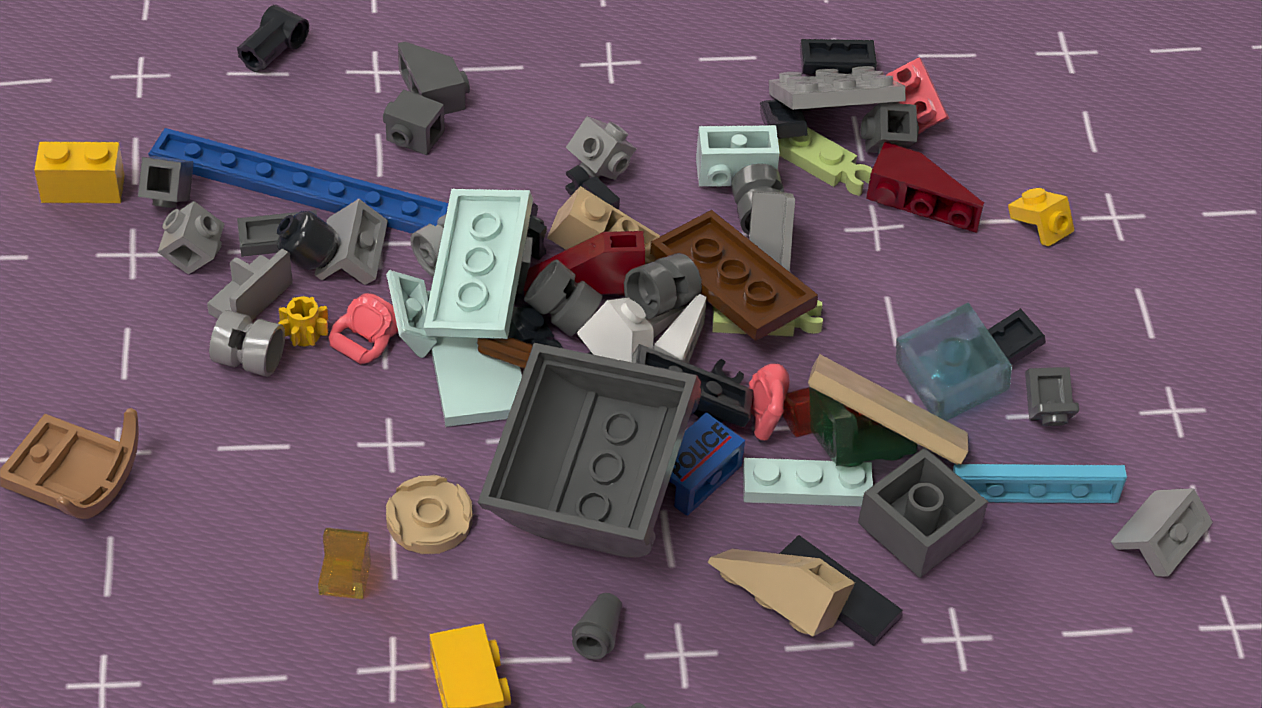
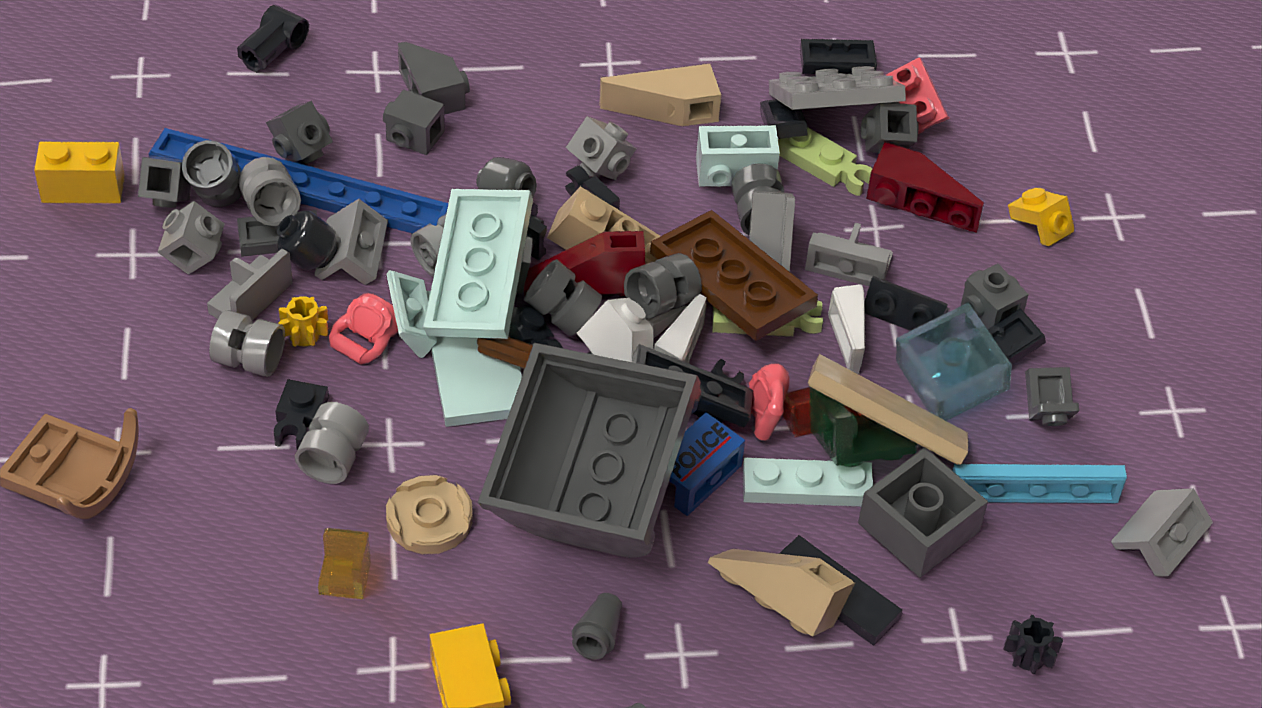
(212, 173): none -> dark grey wheel
(269, 190): none -> light grey wheel
(297, 409): none -> black plate
(300, 133): none -> dark grey brick
(331, 443): none -> light grey wheel
(506, 174): none -> dark grey head
(669, 95): none -> tan slope
(847, 258): none -> light grey panel
(848, 322): none -> white slope
(901, 305): none -> black hinge
(993, 295): none -> dark grey brick
(1033, 644): none -> black gear

